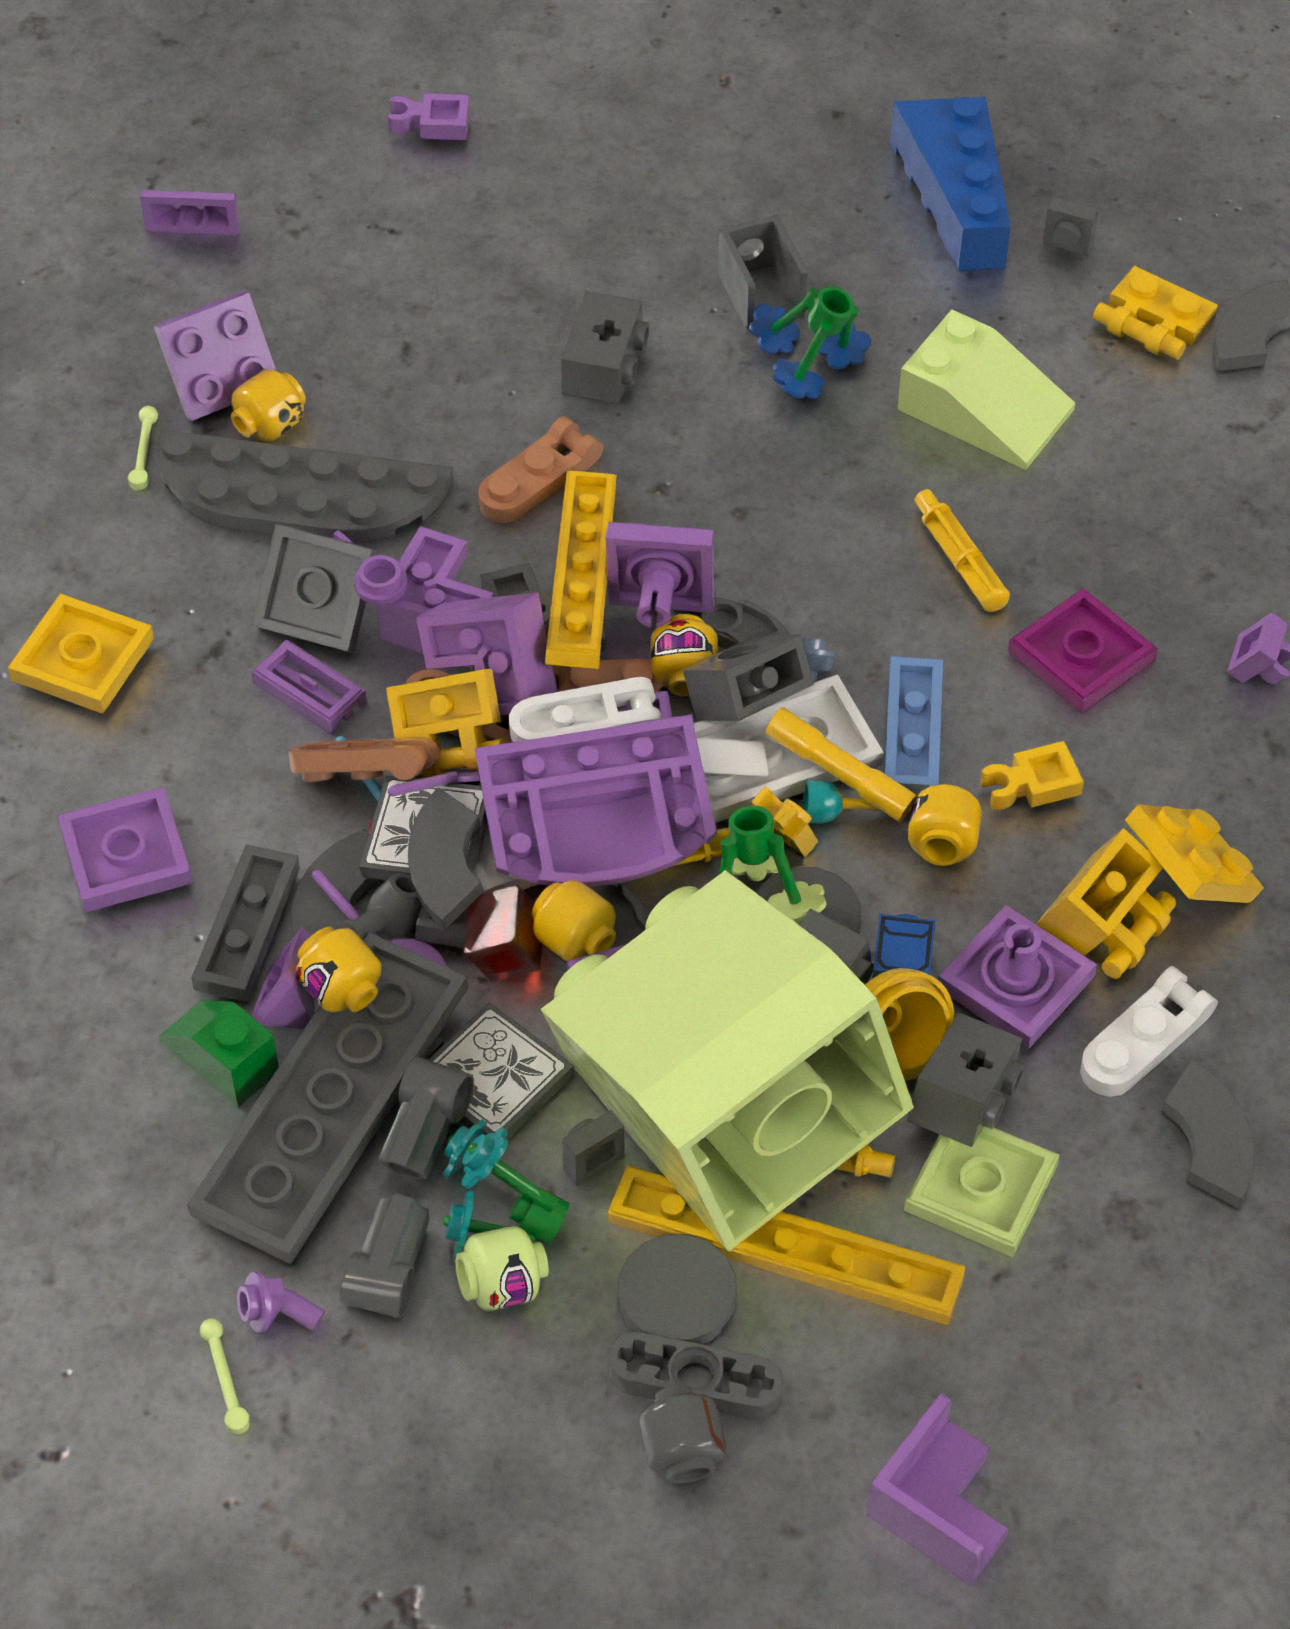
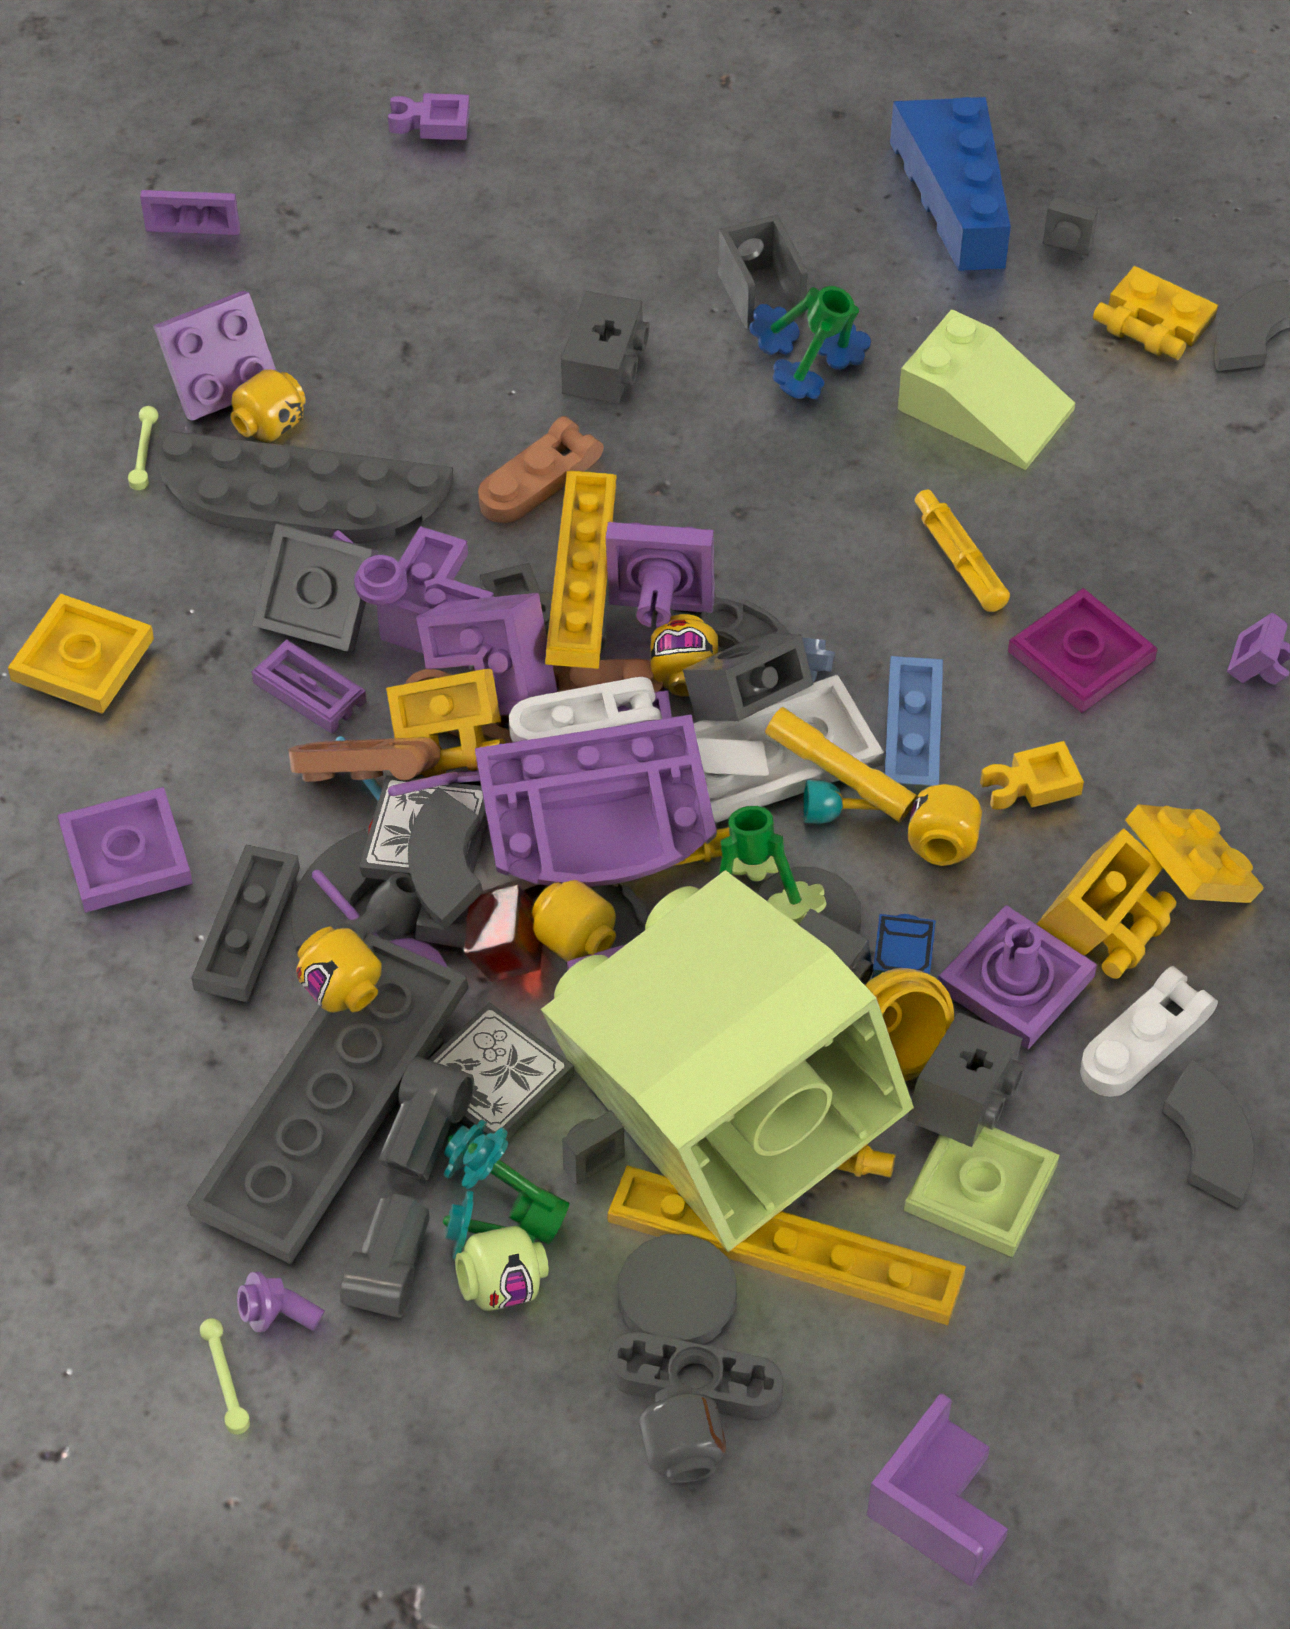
(224, 1048): green slope -> none
(282, 997): medium lavender slope -> none
(789, 821): yellow plate -> none

